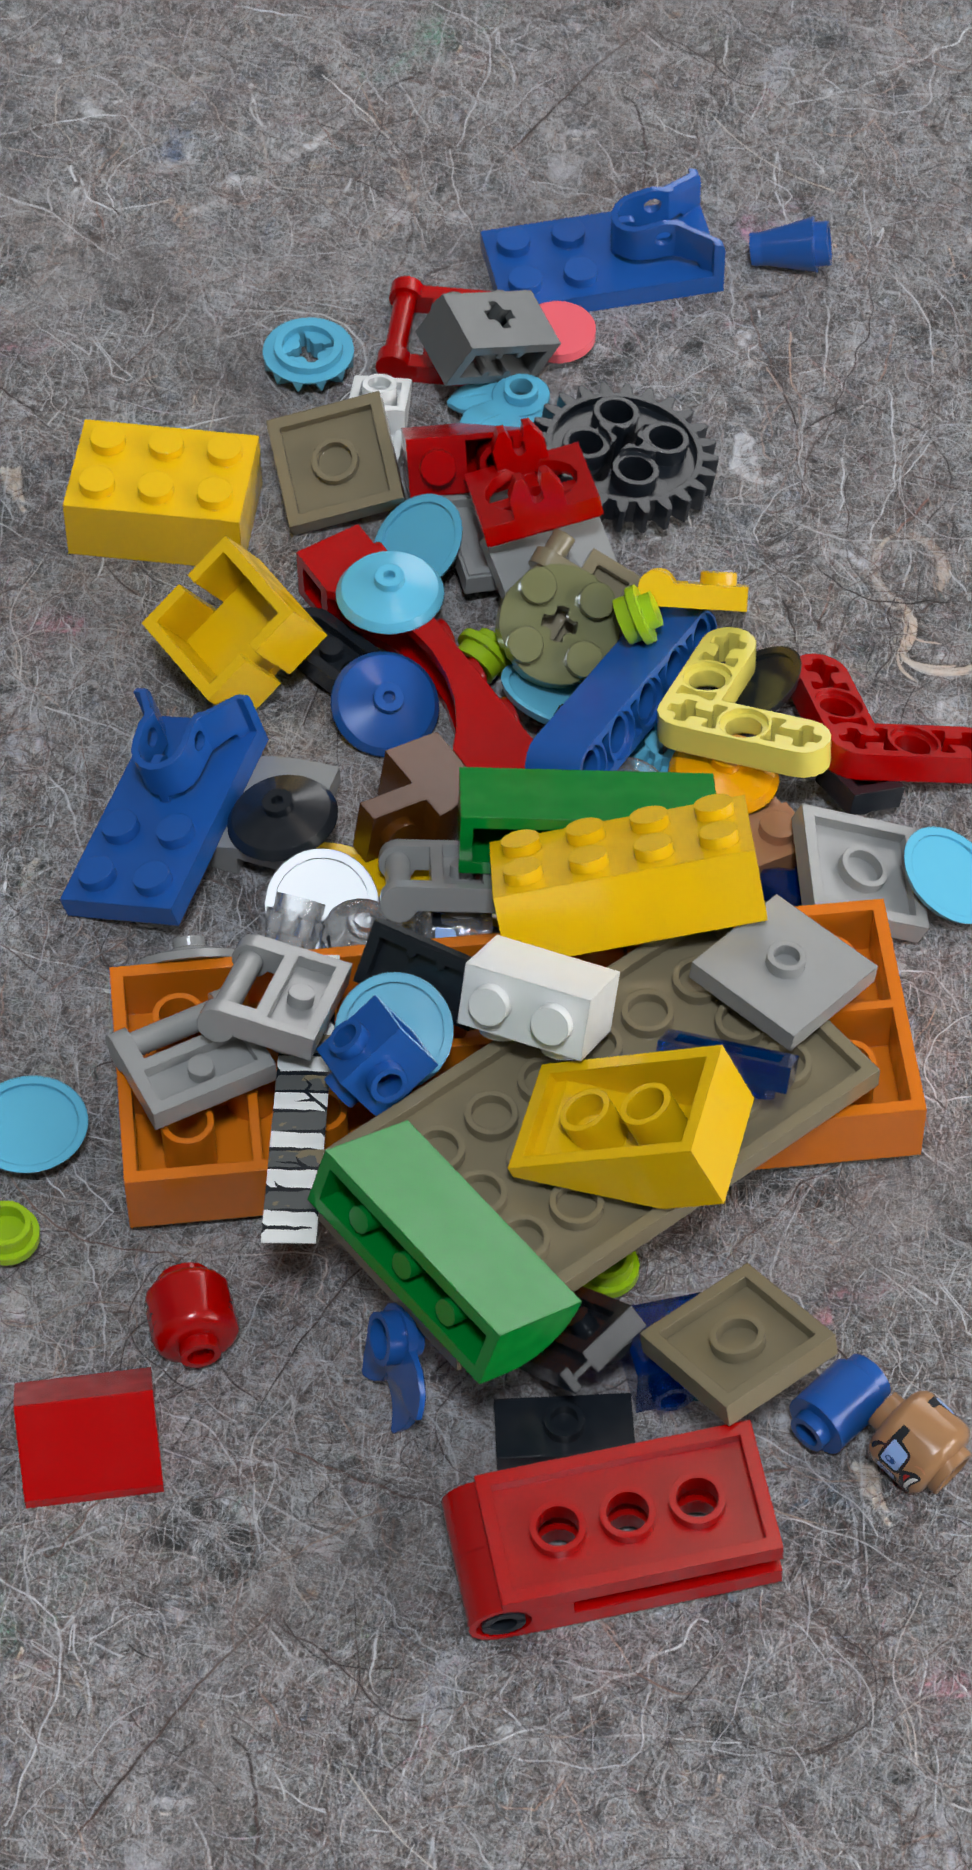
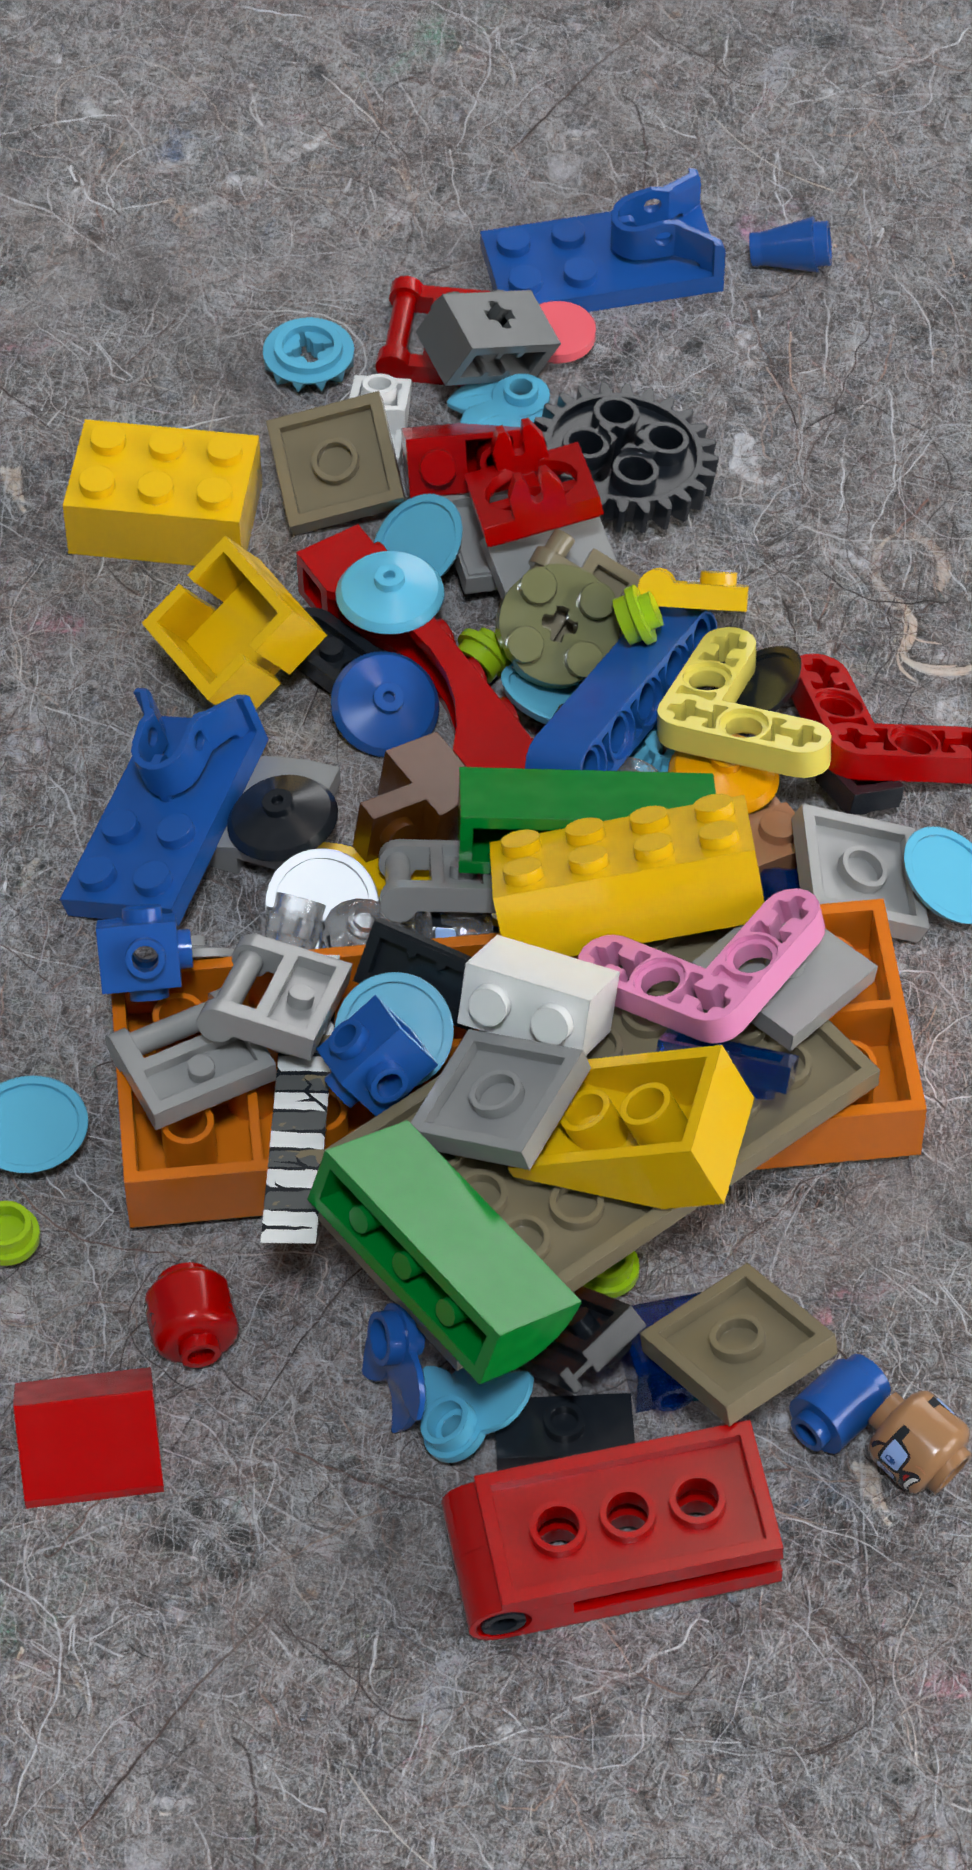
(126, 972): none -> blue brick
(464, 1412): none -> medium azure plate
(500, 1098): none -> light grey plate
(721, 982): none -> bright pink beam

